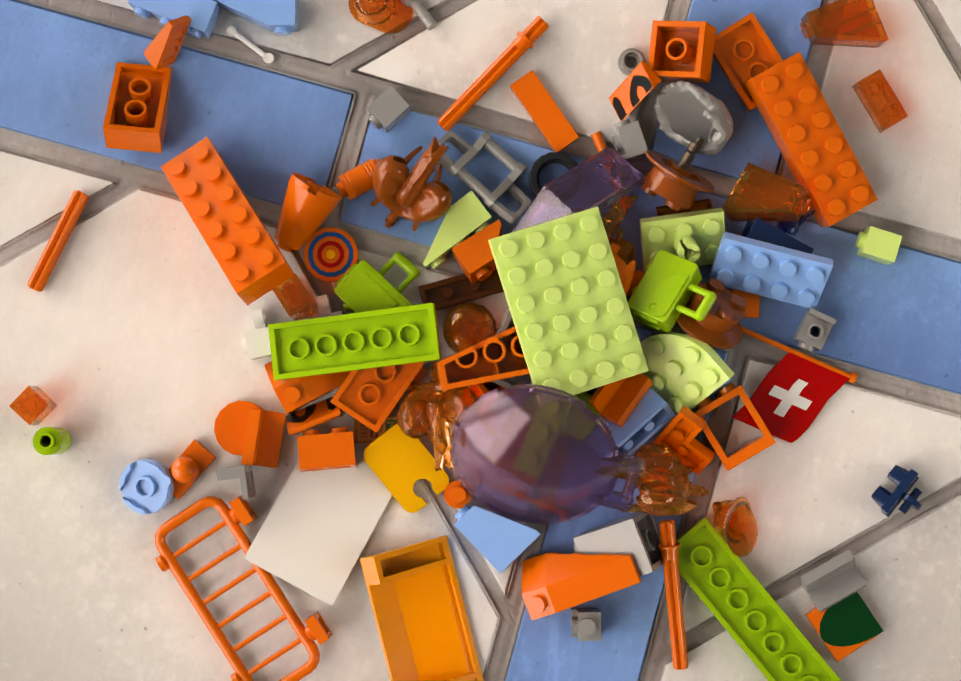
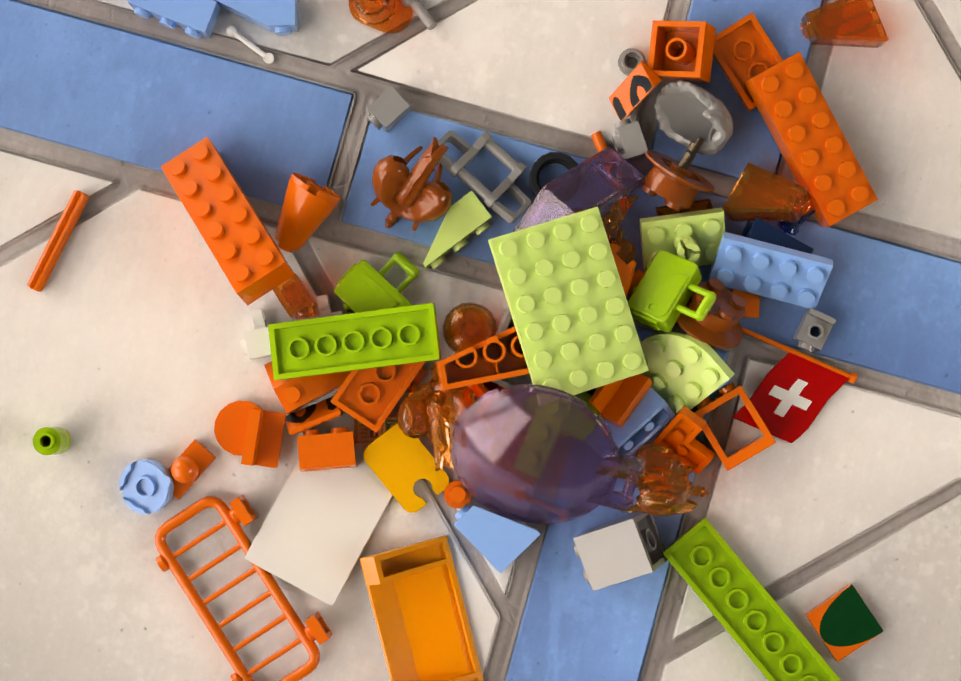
(33, 405): clear orange brick -> none
(137, 108): orange slope -> none
(167, 43): orange slope -> none
(246, 477): light grey panel -> none
(330, 254): tile -> none
(357, 180): orange head -> none
(459, 290): reddish brown tile -> none
(475, 254): orange slope -> none
(493, 73): orange axle -> none
(544, 112): orange tile -> none
(566, 580): orange wedge -> none
(586, 624): light grey brick -> none
(669, 553): orange axle -> none
(736, 524): clear orange piece -> none
(833, 581): light grey panel -> none
(878, 245): yellowish green brick -> none
(880, 101): clear orange piece -> none
(905, 481): dark blue hips -> none

